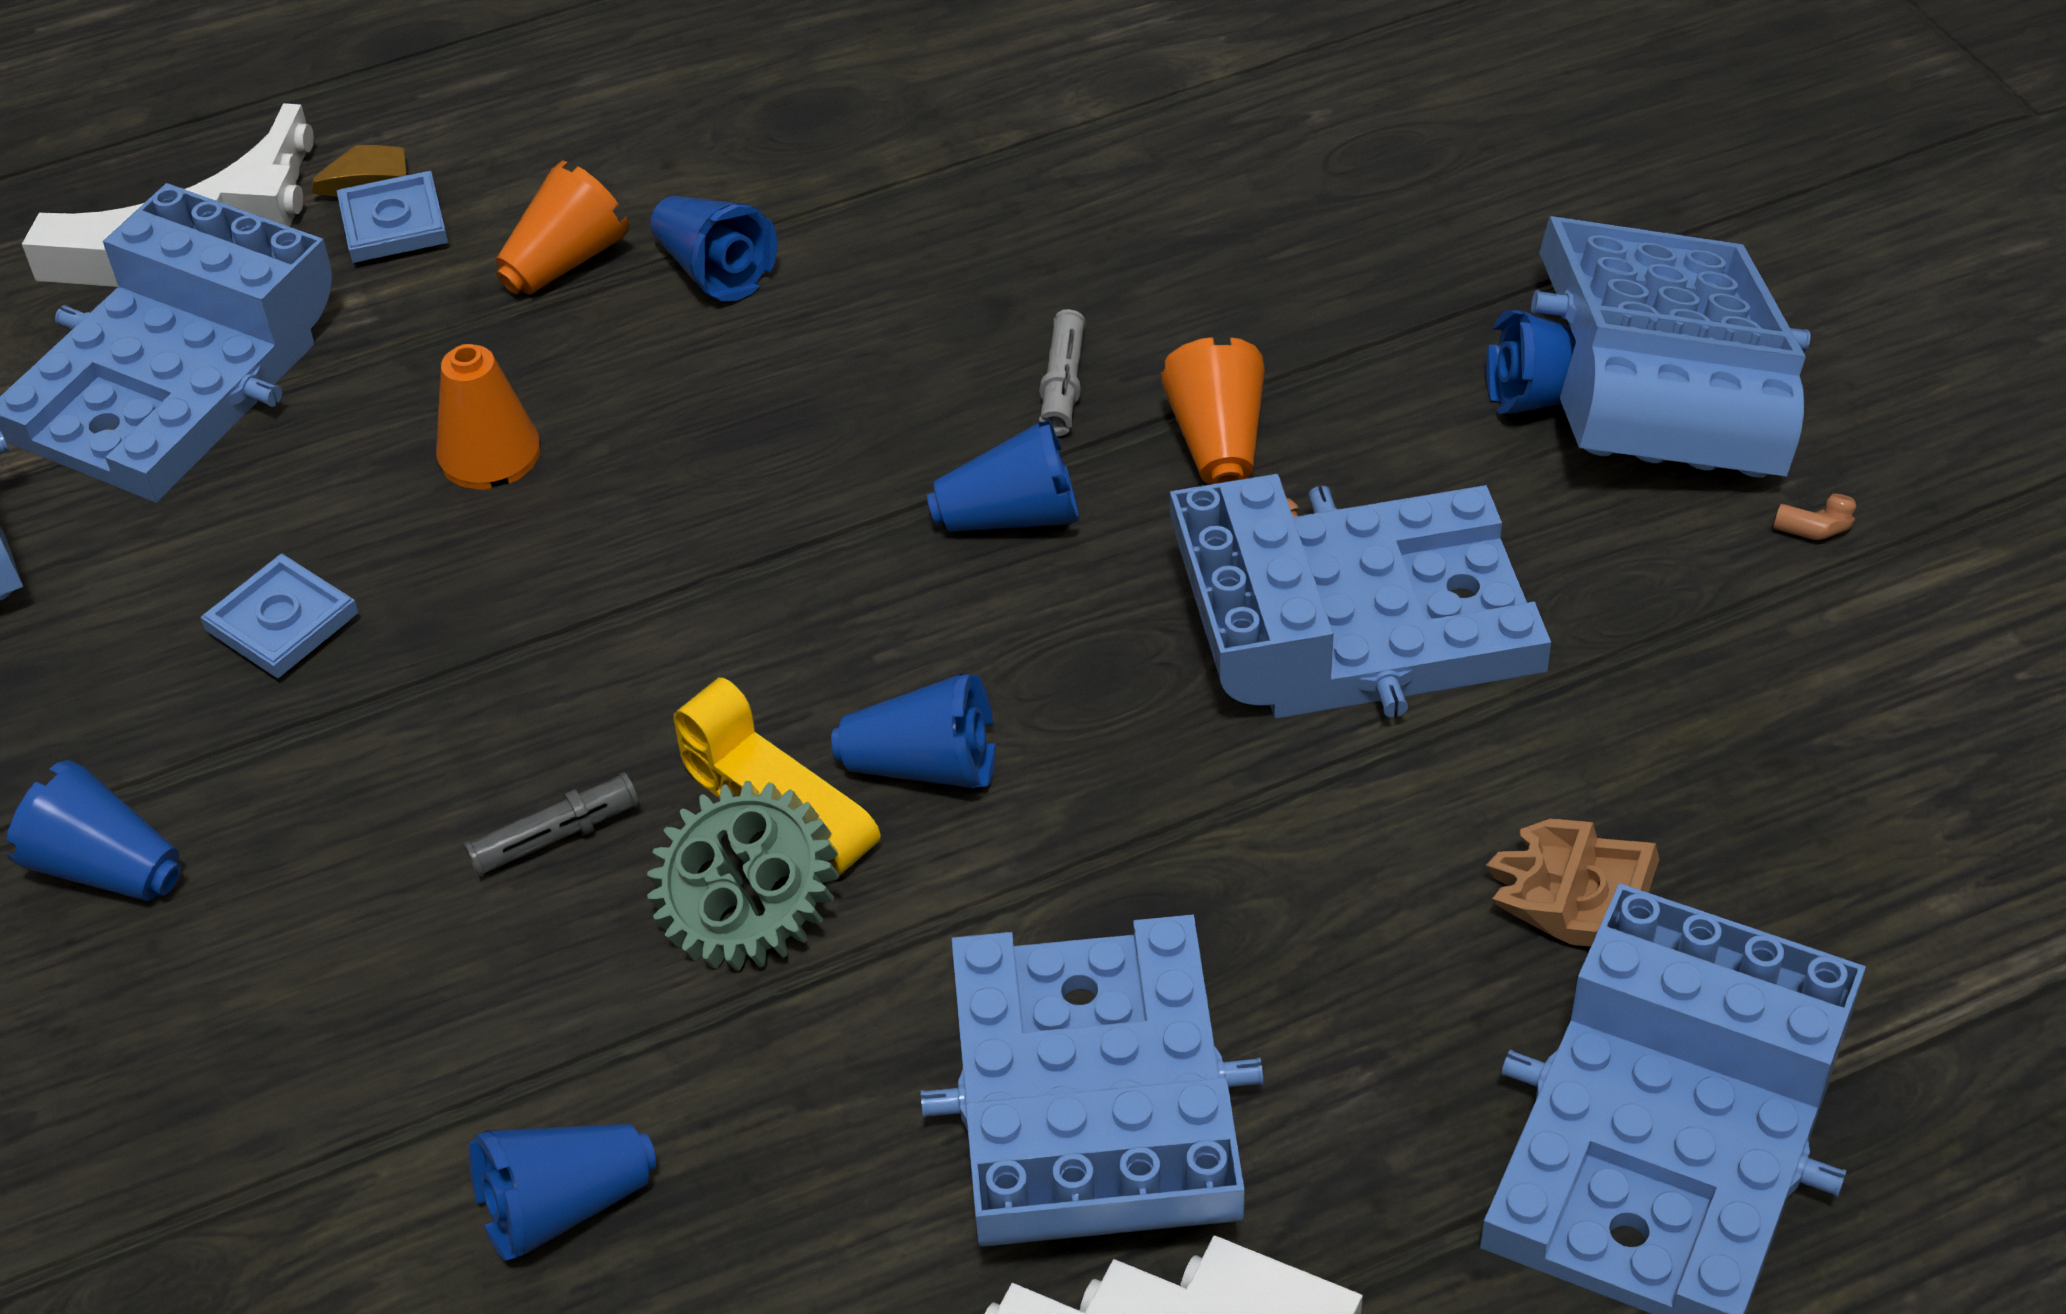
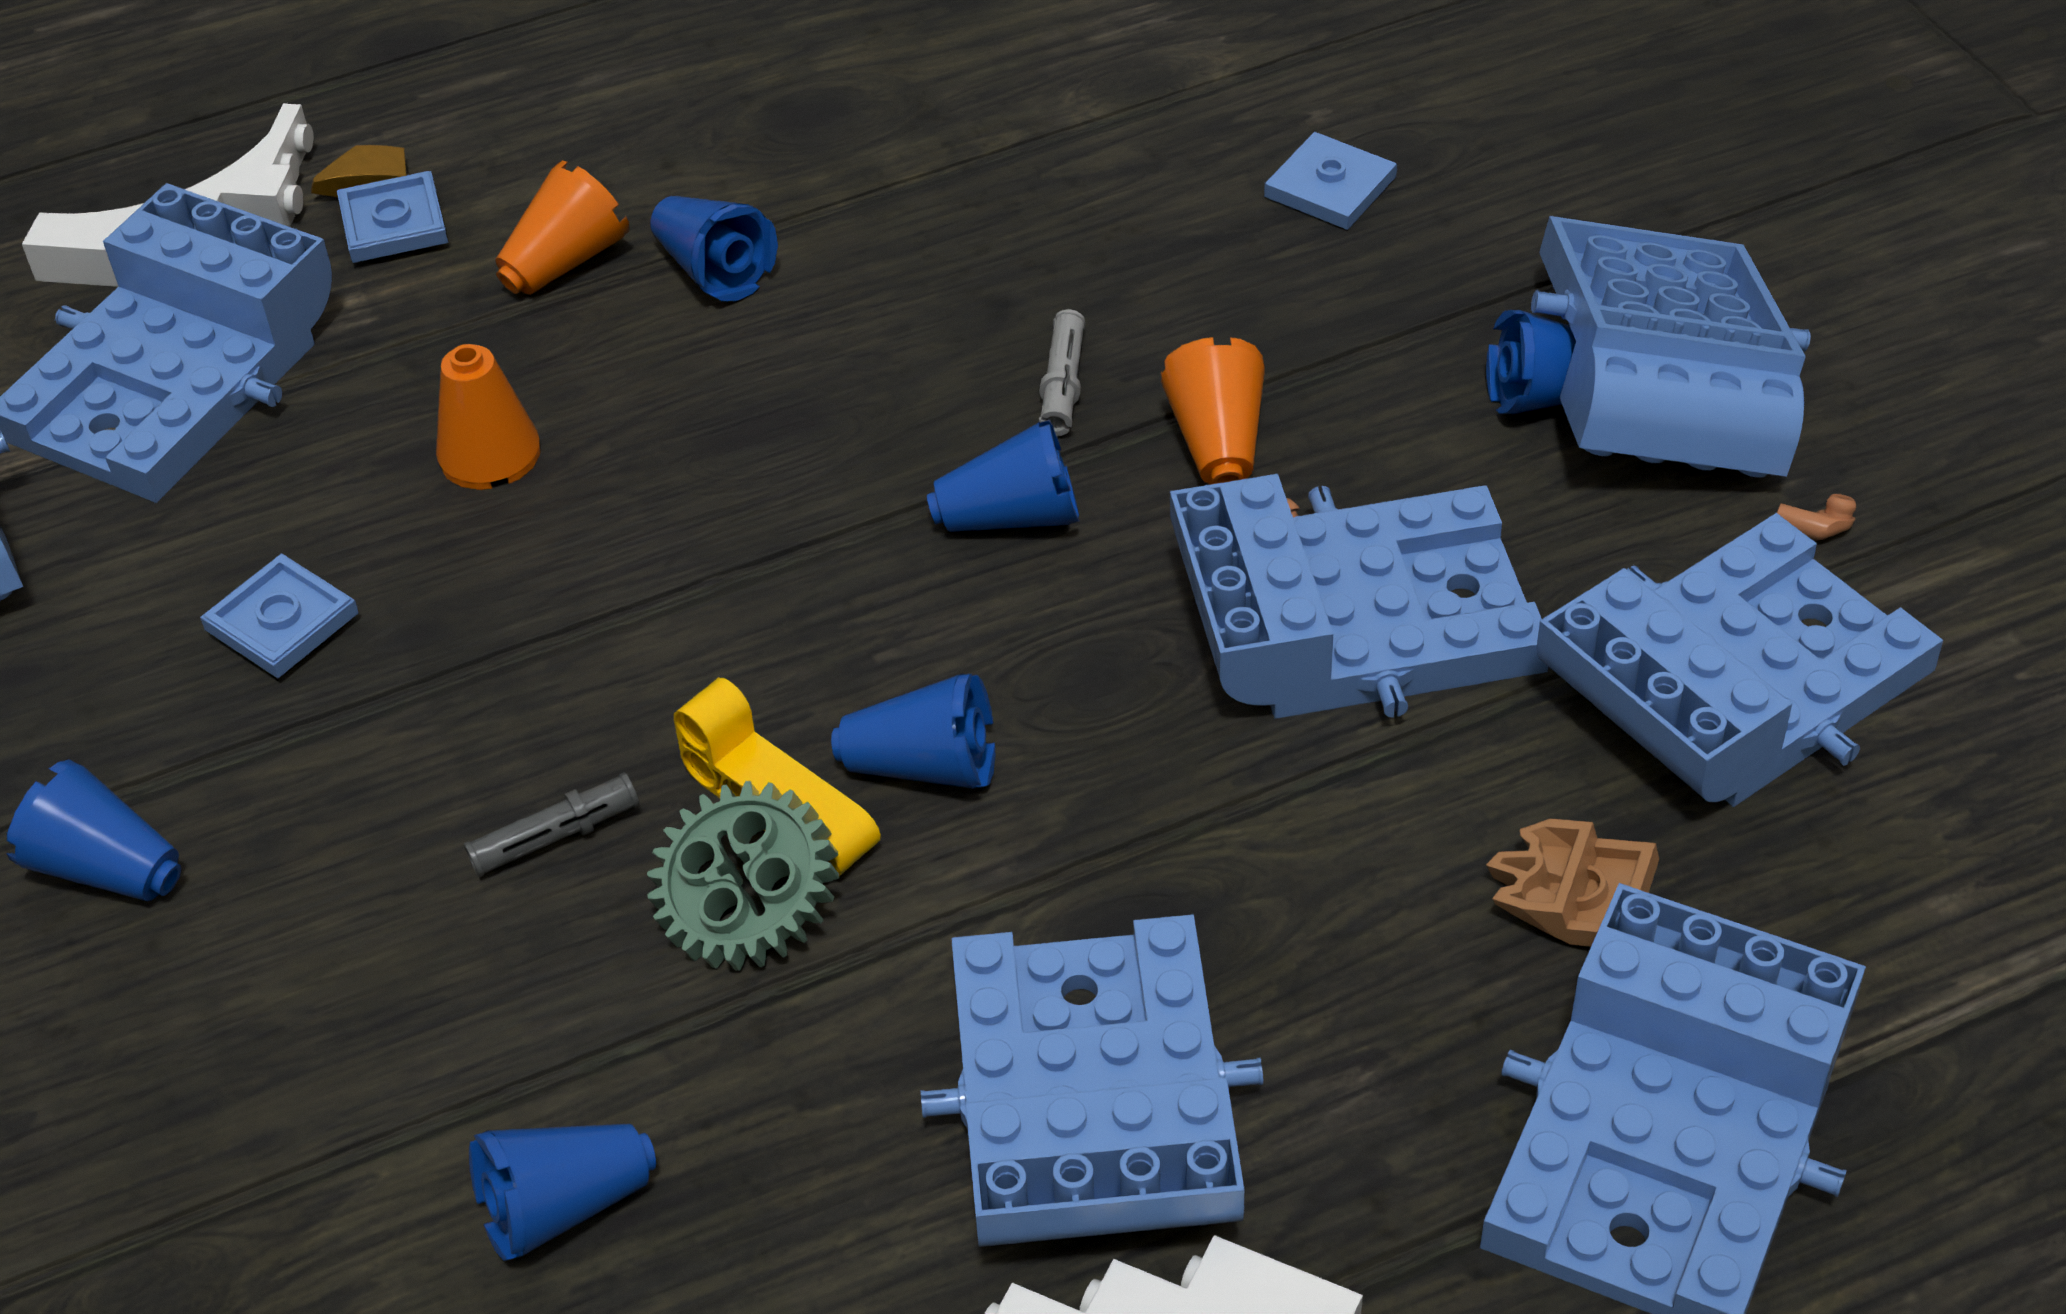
(1330, 180): none -> medium blue plate
(1724, 670): none -> medium blue piece

